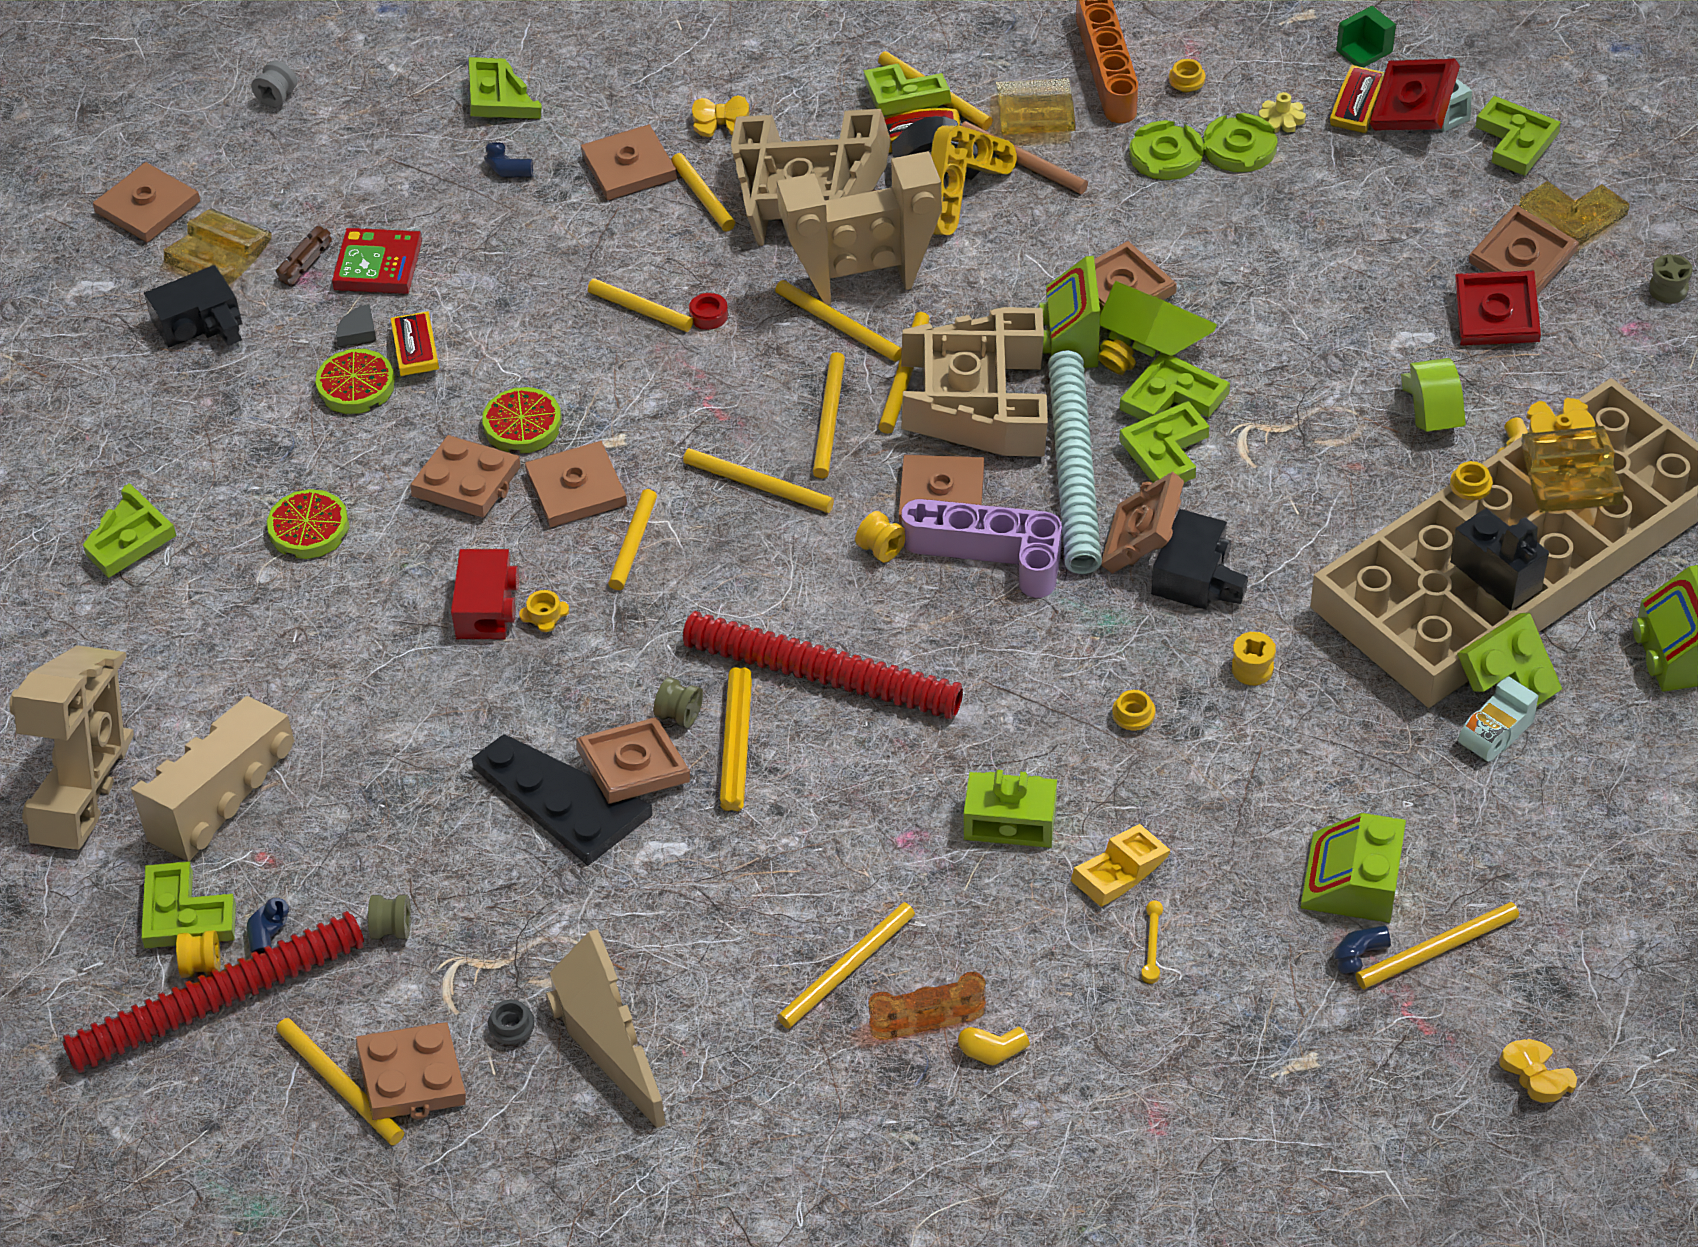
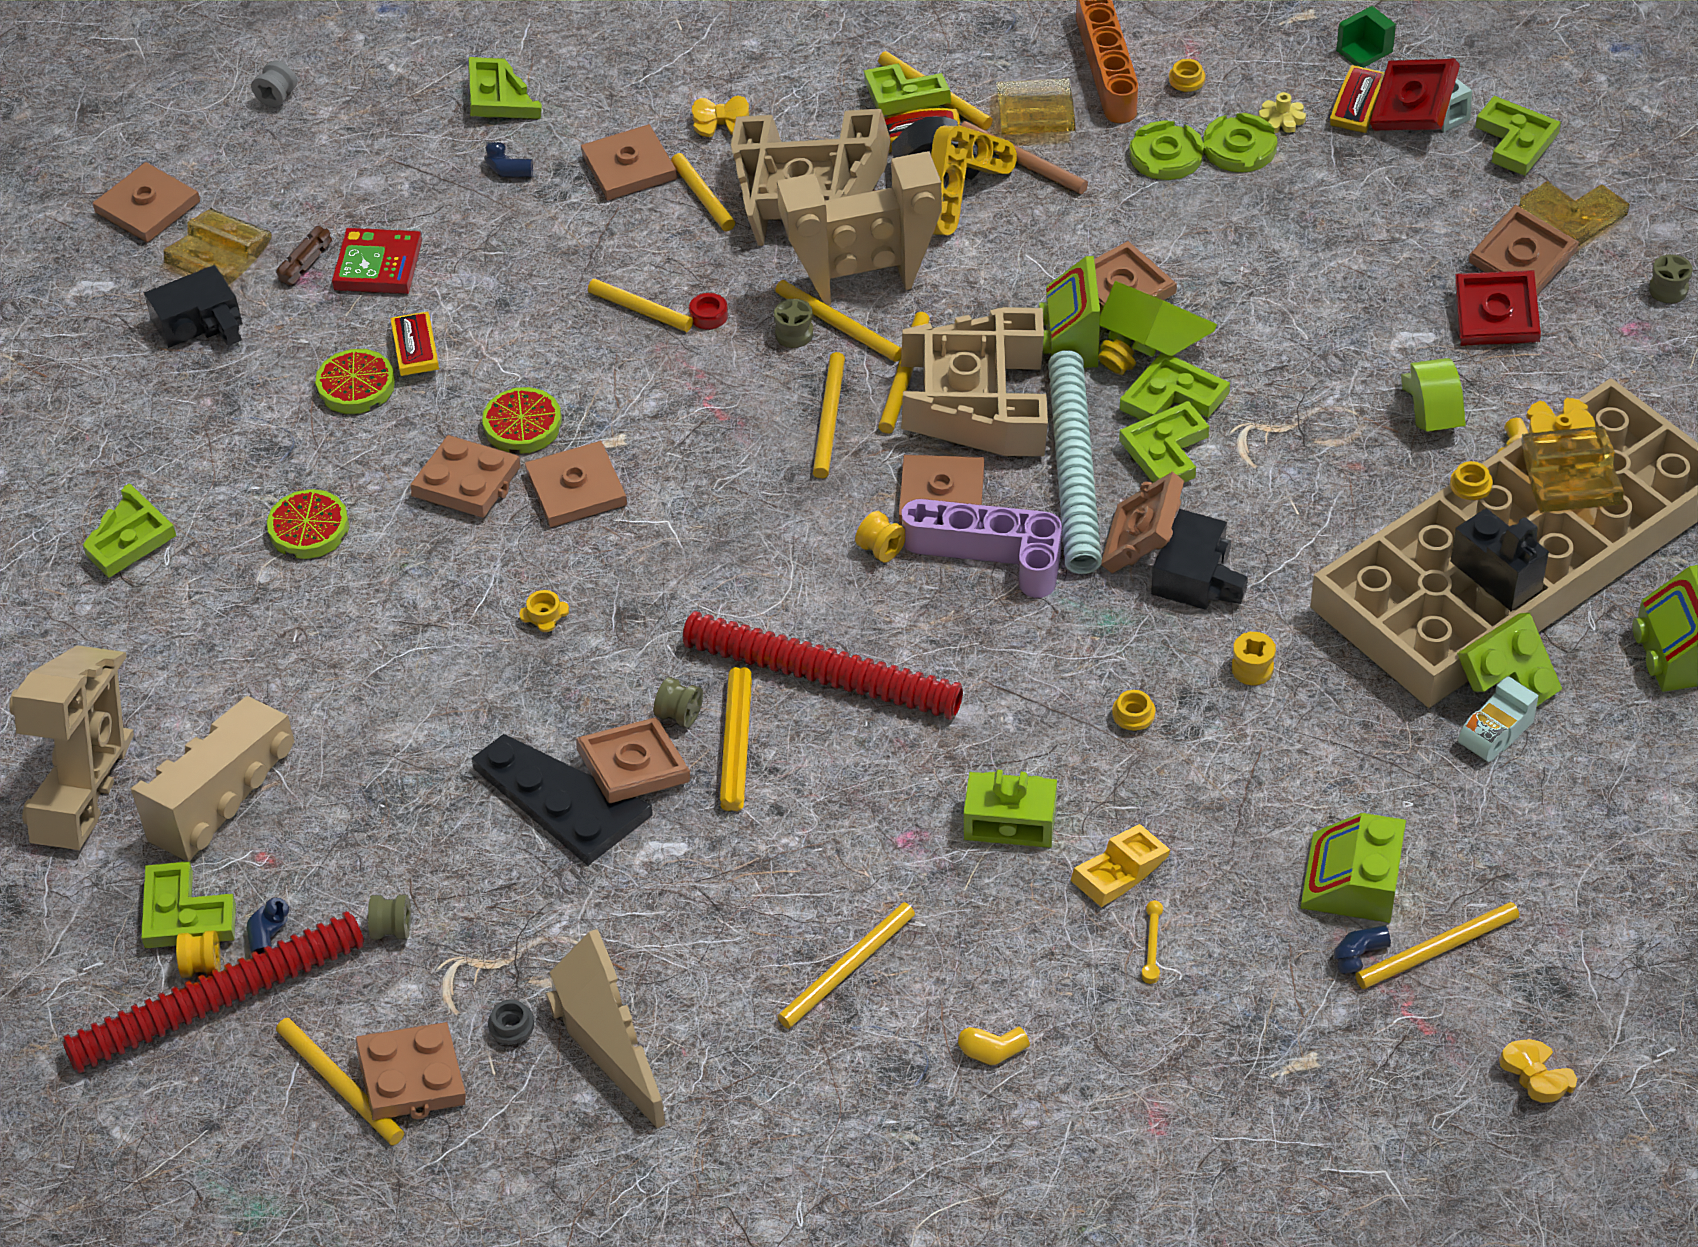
(356, 327): dark grey tile -> none
(483, 594): red brick -> none
(632, 539): yellow bar -> none
(758, 480): yellow bar -> none
(793, 323): none -> olive wheel
(927, 1007): clear orange plate -> none

